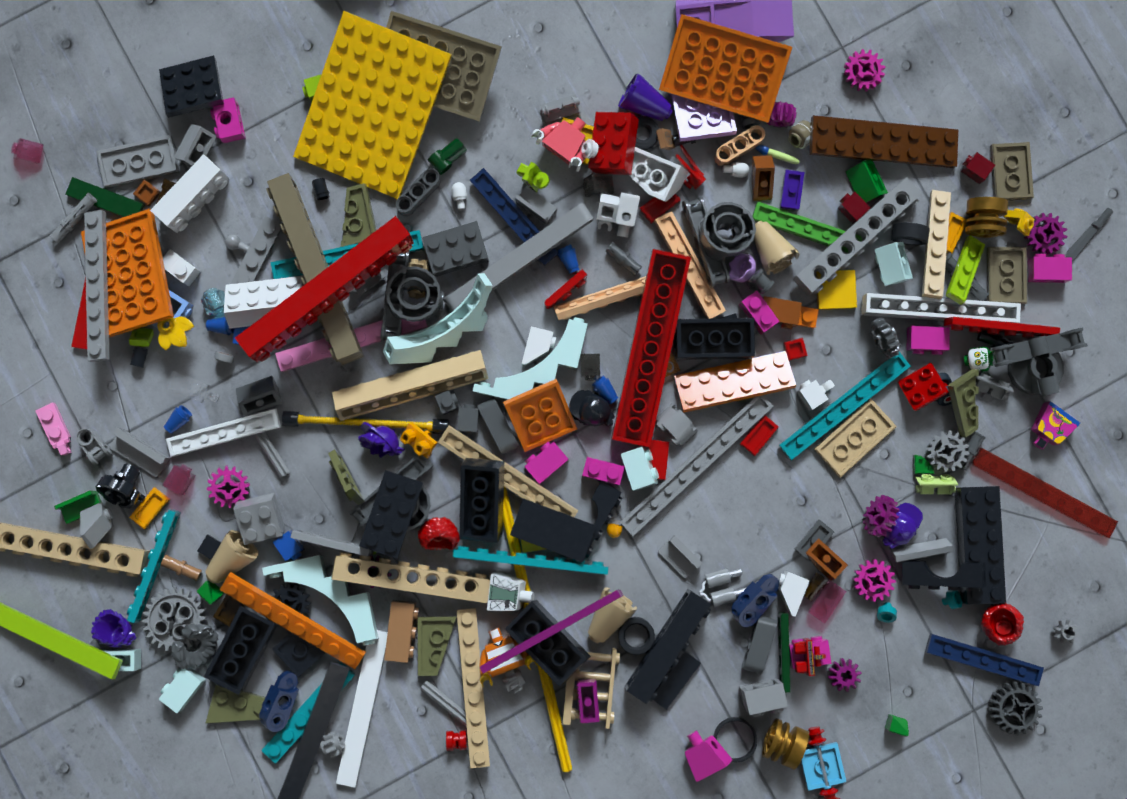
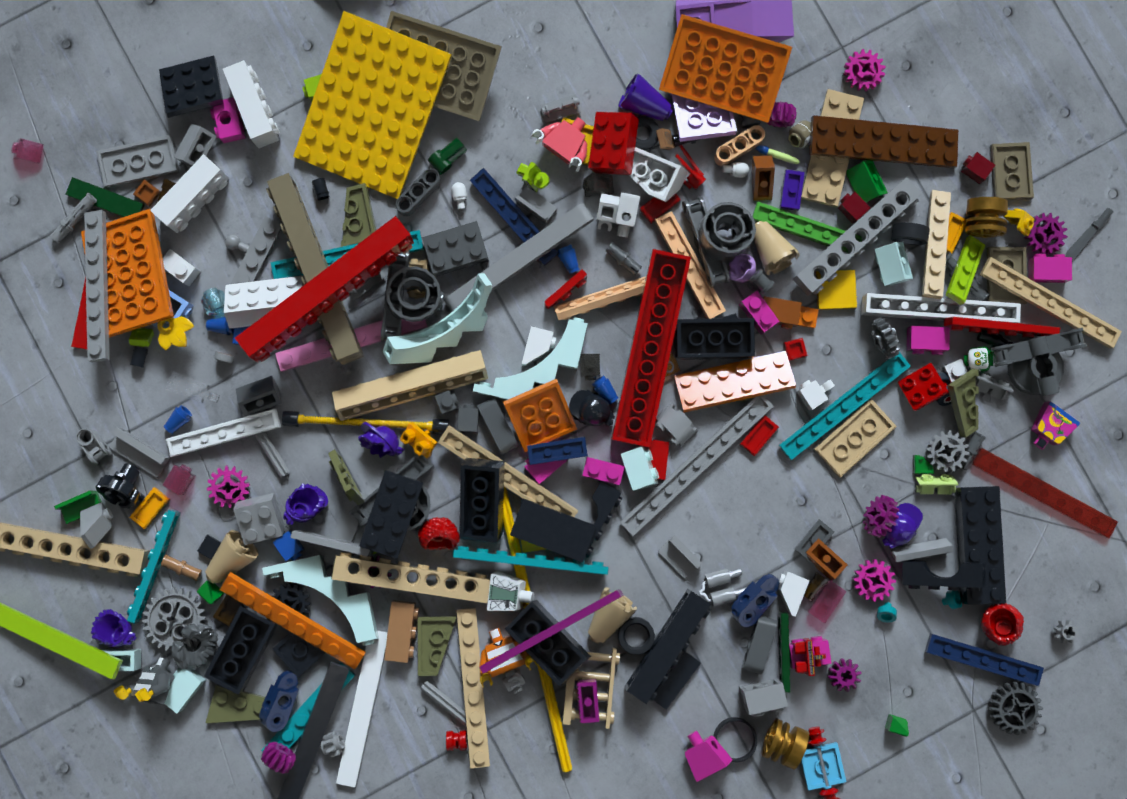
(55, 428): bright pink hinge -> none
(151, 686): none -> dark grey torso
(252, 104): none -> white brick
(278, 757): none -> magenta gear
(304, 504): none -> dark purple hair
(557, 450): none -> dark blue plate
(589, 149): white plate -> none
(614, 530): light orange hinge -> none
(824, 173): none -> tan plate
(955, 370): none -> white plate
(1050, 302): none -> tan plate

